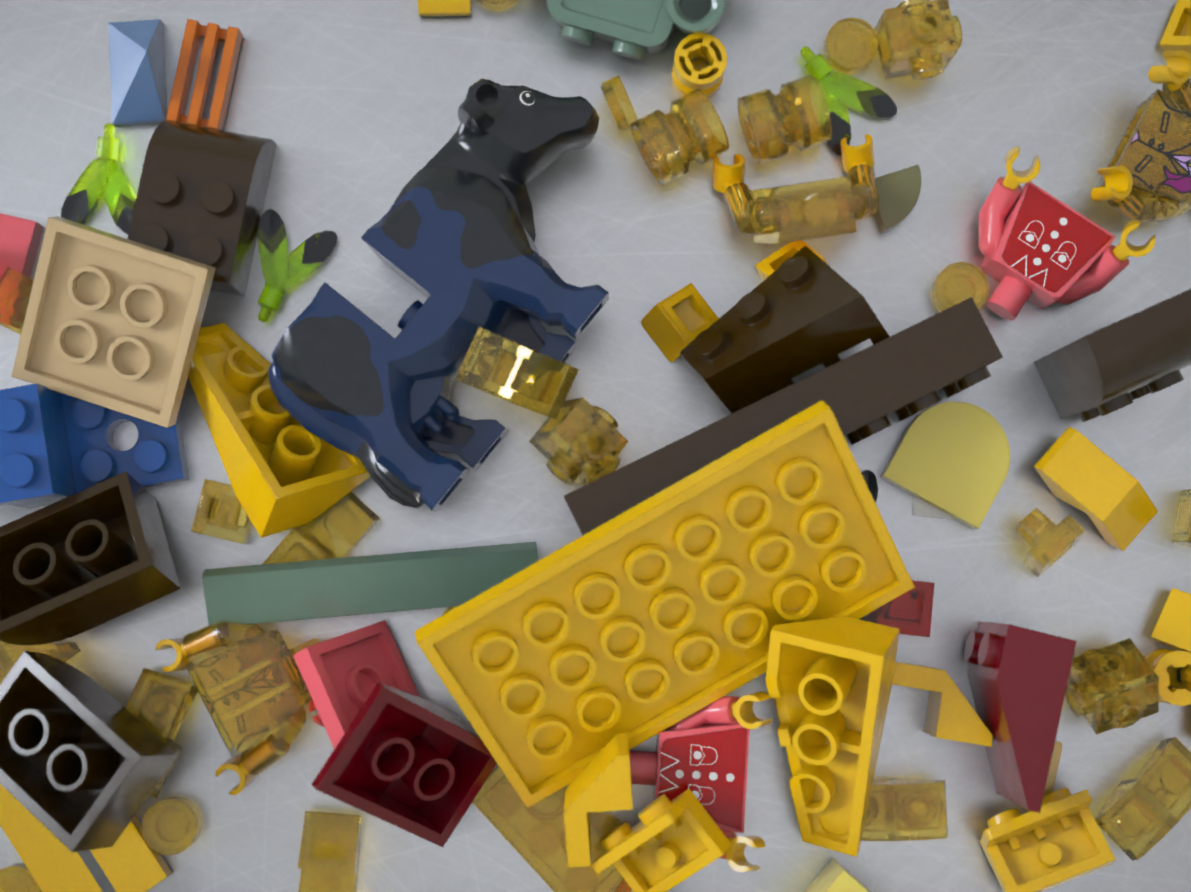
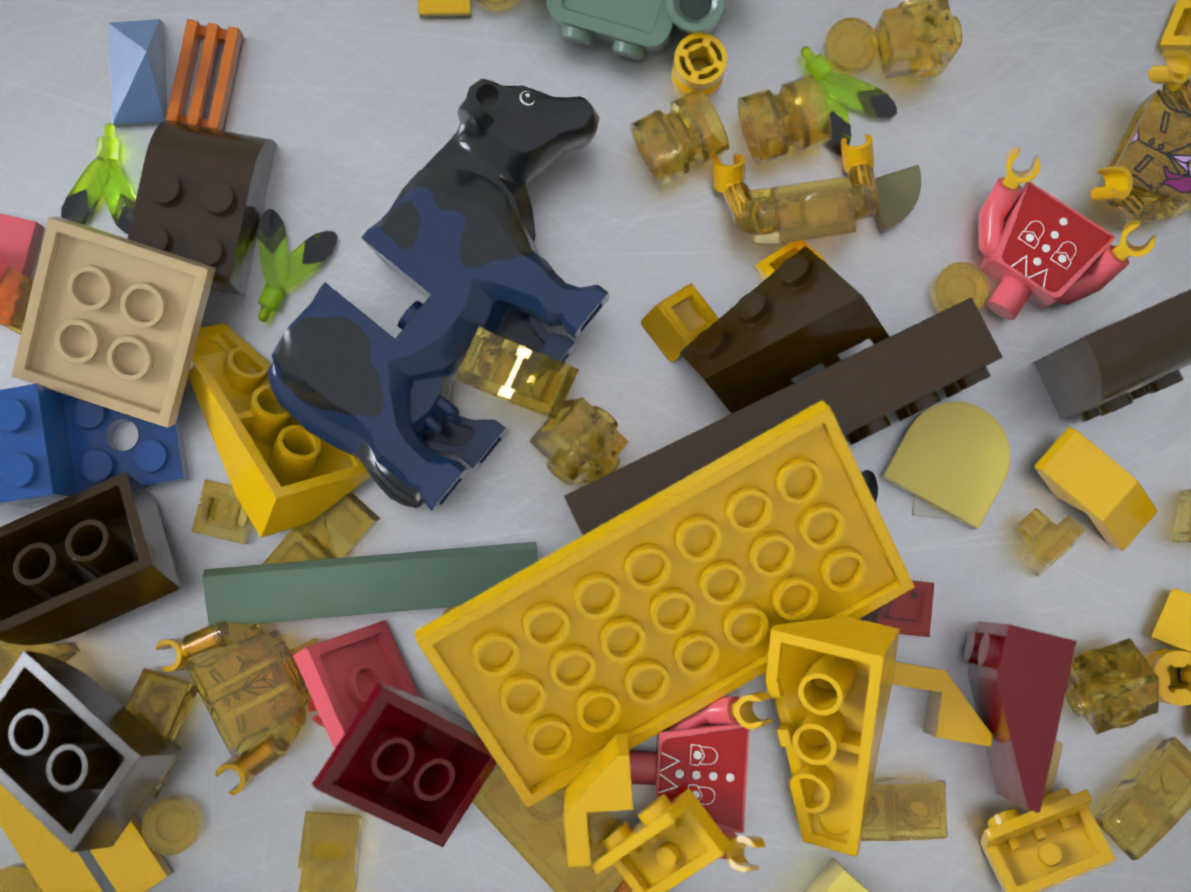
(619, 103): clear yellow tile -> none

